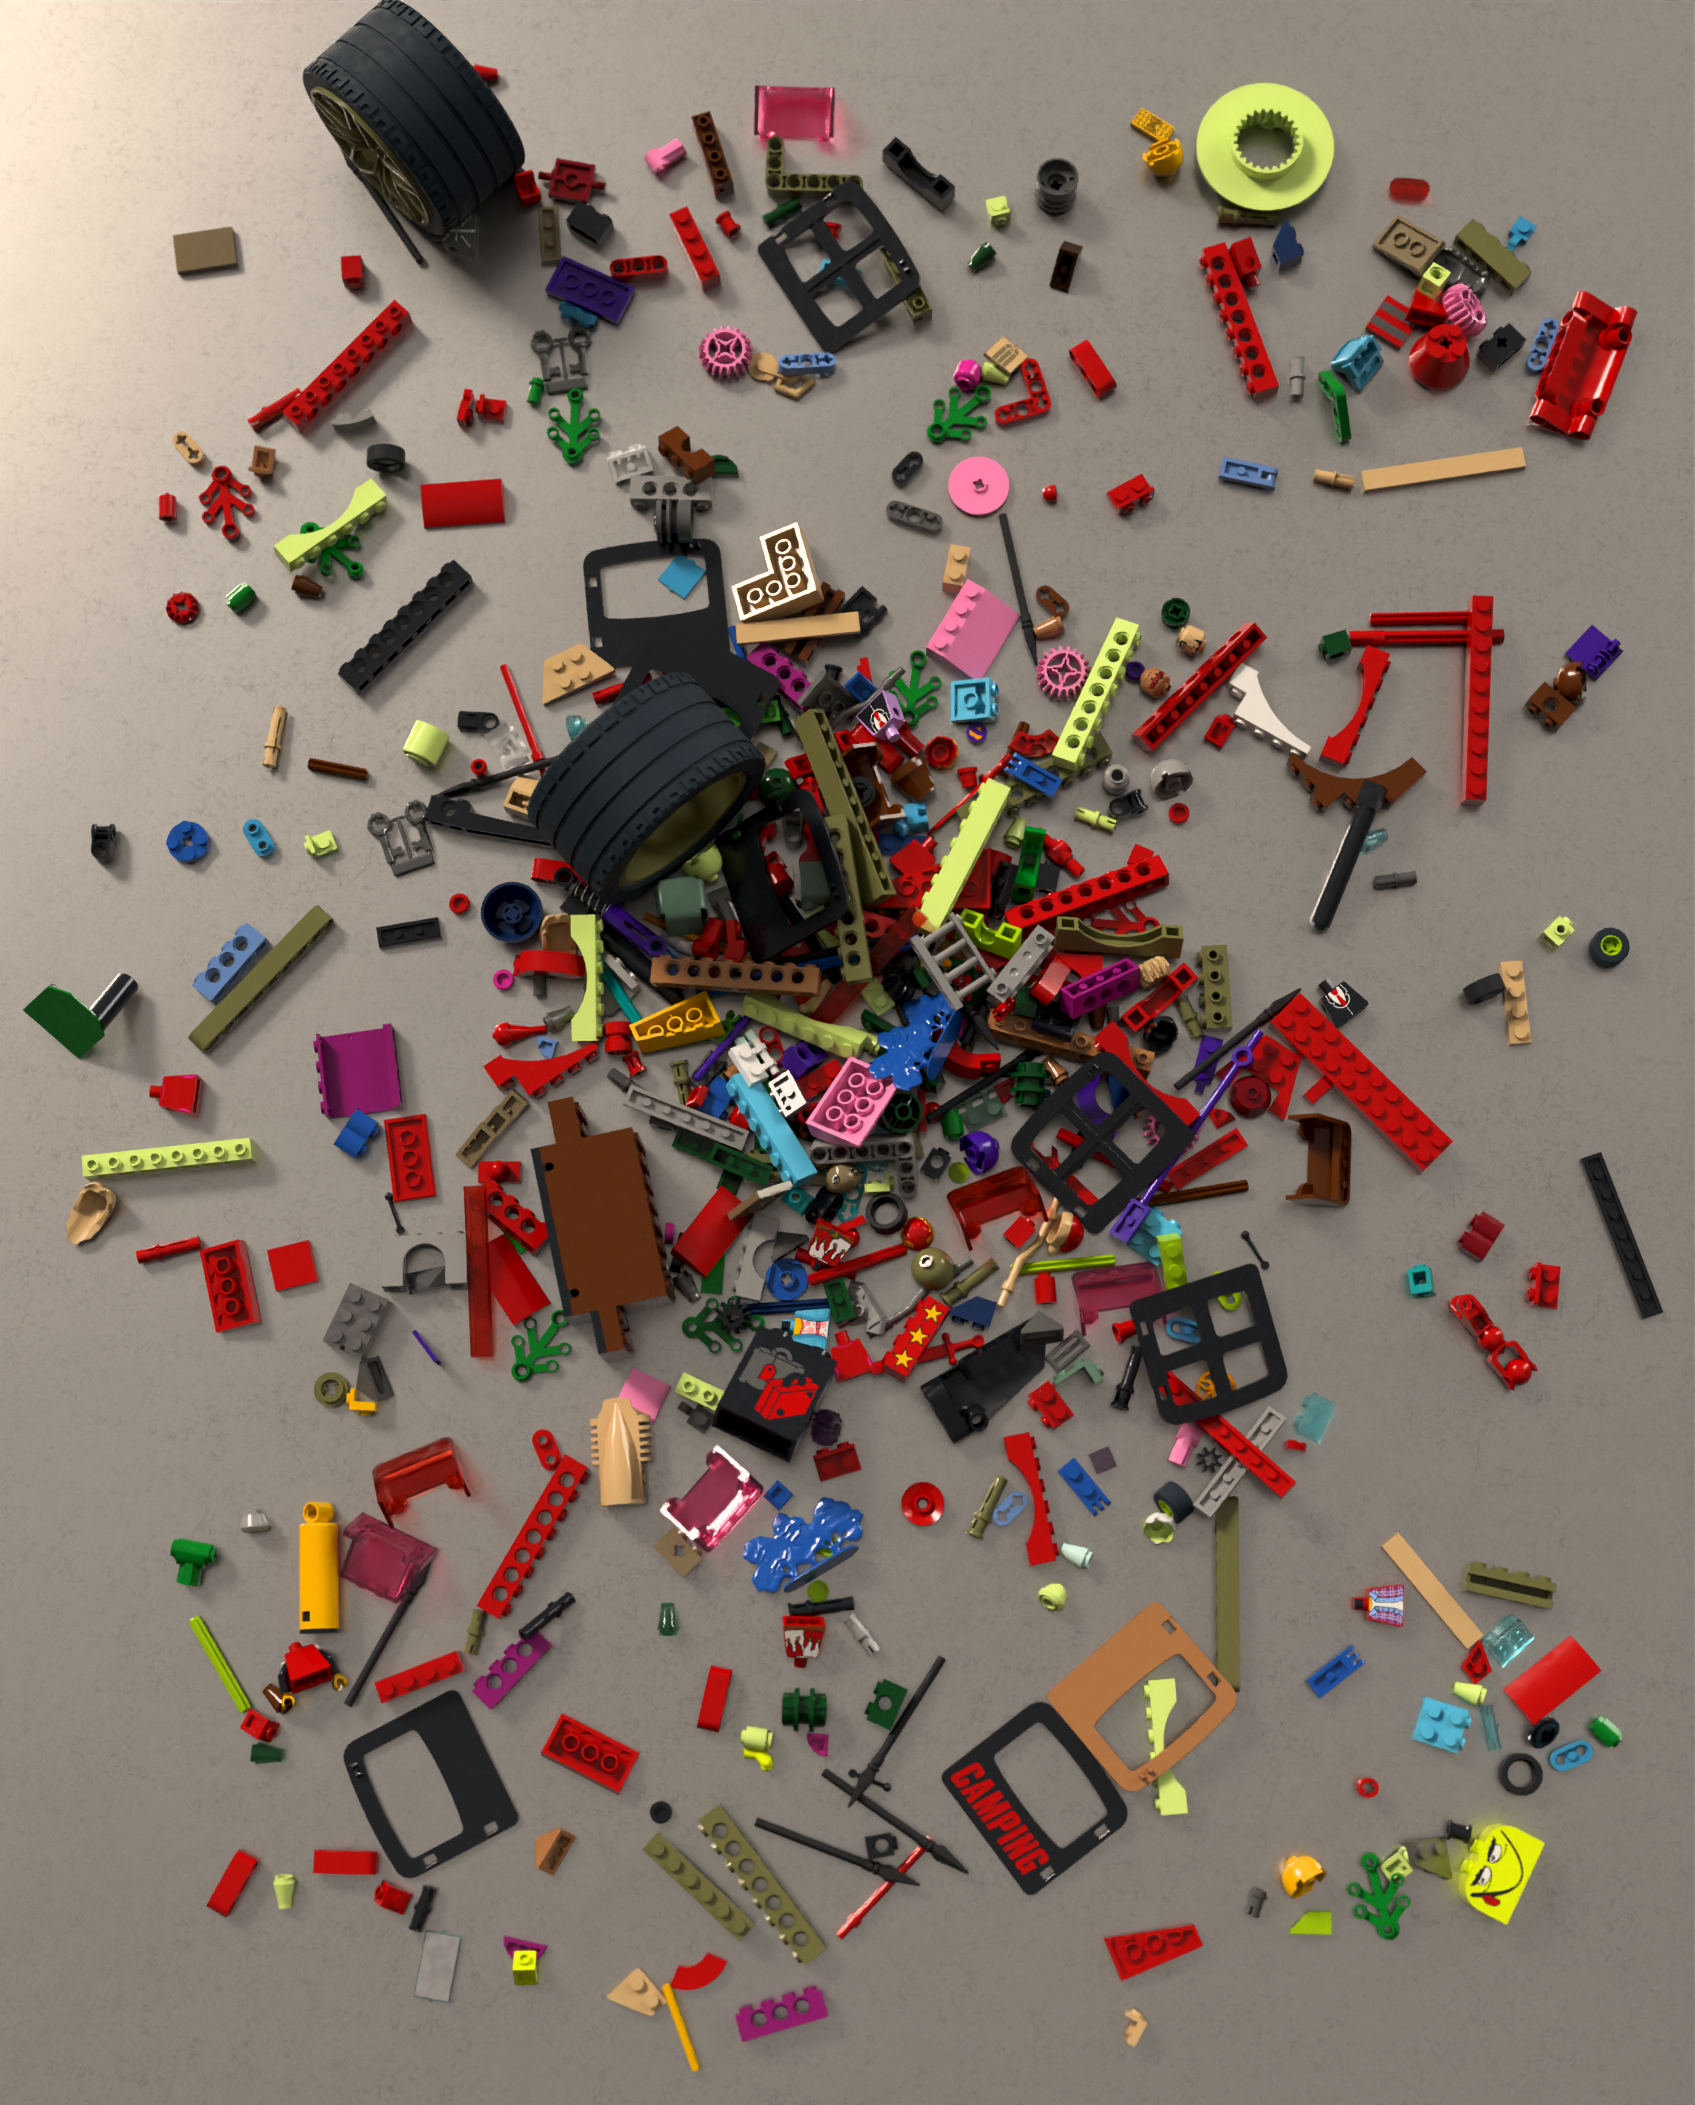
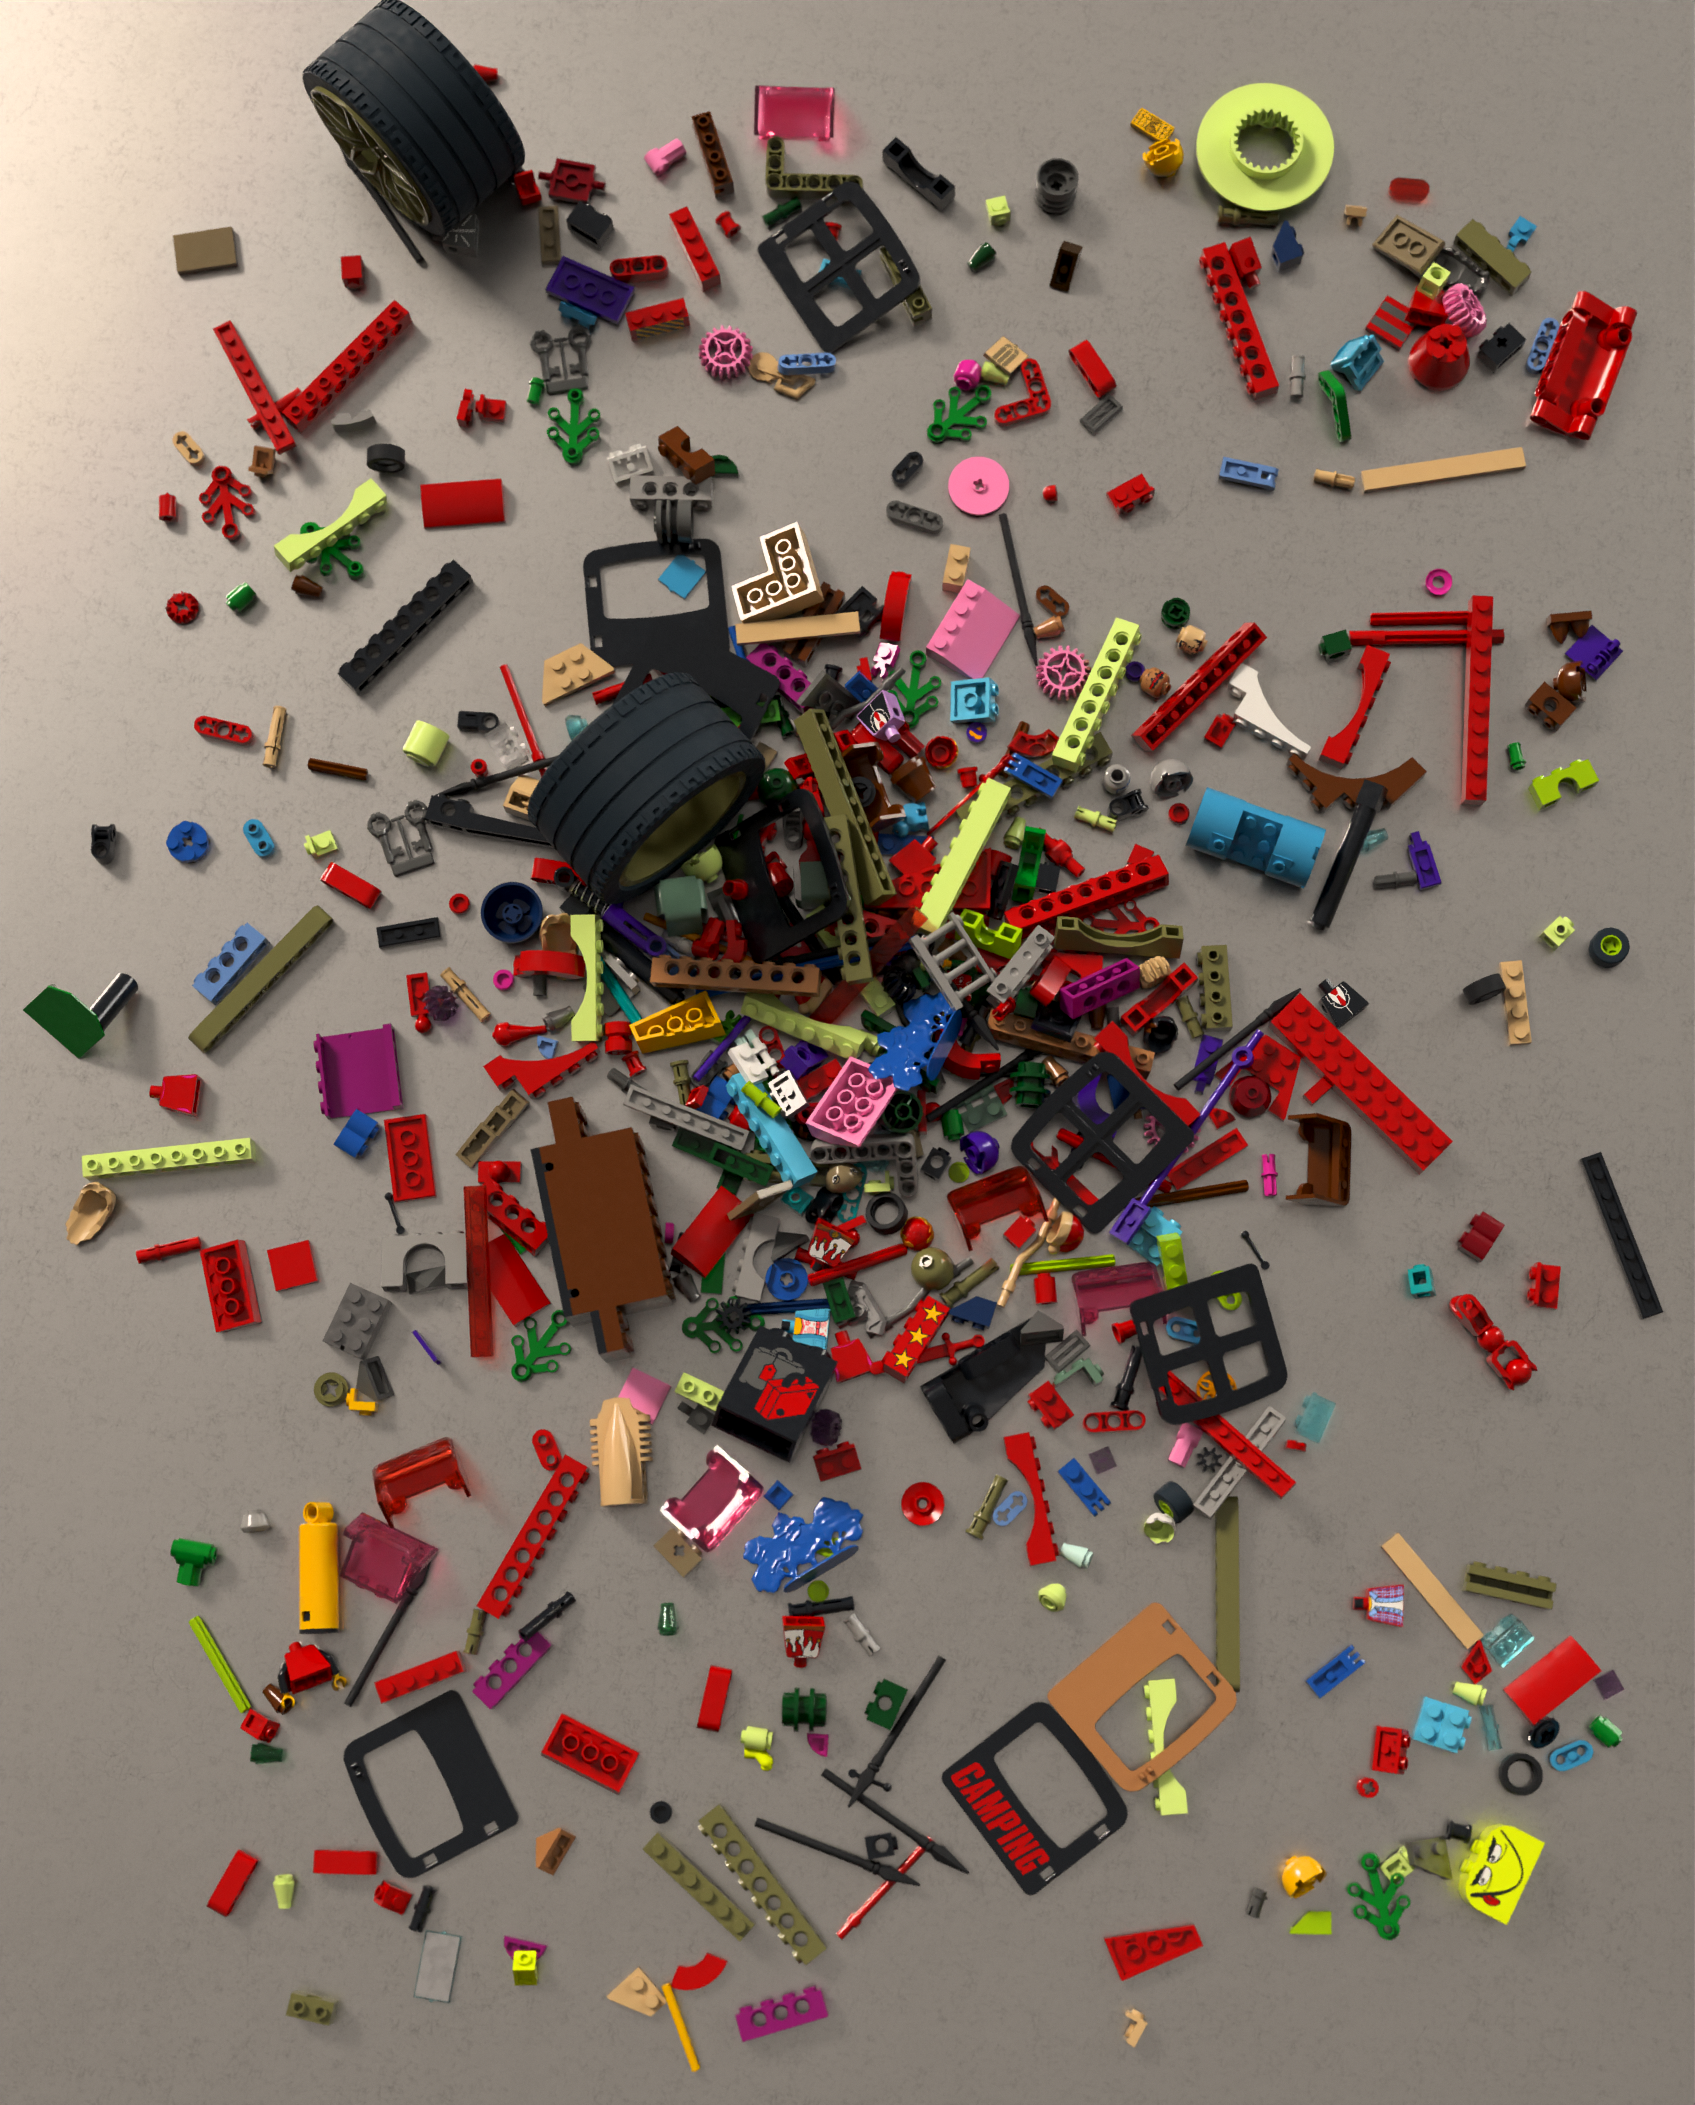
(239, 728): none -> red beam
(254, 387): none -> red tile
(312, 2008): none -> olive brick
(350, 885): none -> red beam
(417, 987): none -> red plate
(440, 1003): none -> clear purple gear
(449, 976): none -> tan pin
(657, 319): none -> red brick
(736, 889): none -> red piece
(761, 1099): none -> lime pin
(885, 656): none -> plate
(895, 606): none -> red arch
(1089, 425): none -> dark grey tile
(1104, 1427): none -> red beam
(1256, 837): none -> dark azure cylinder
(1269, 1175): none -> dark pink axle
(1355, 211): none -> tan tile
(1391, 1750): none -> red bracket
(1423, 862): none -> dark purple hinge
(1439, 573): none -> dark pink piece
(1516, 756): none -> green pin
(1560, 624): none -> reddish brown tile
(1578, 775): none -> lime arch
(1608, 1684): none -> clear purple tile

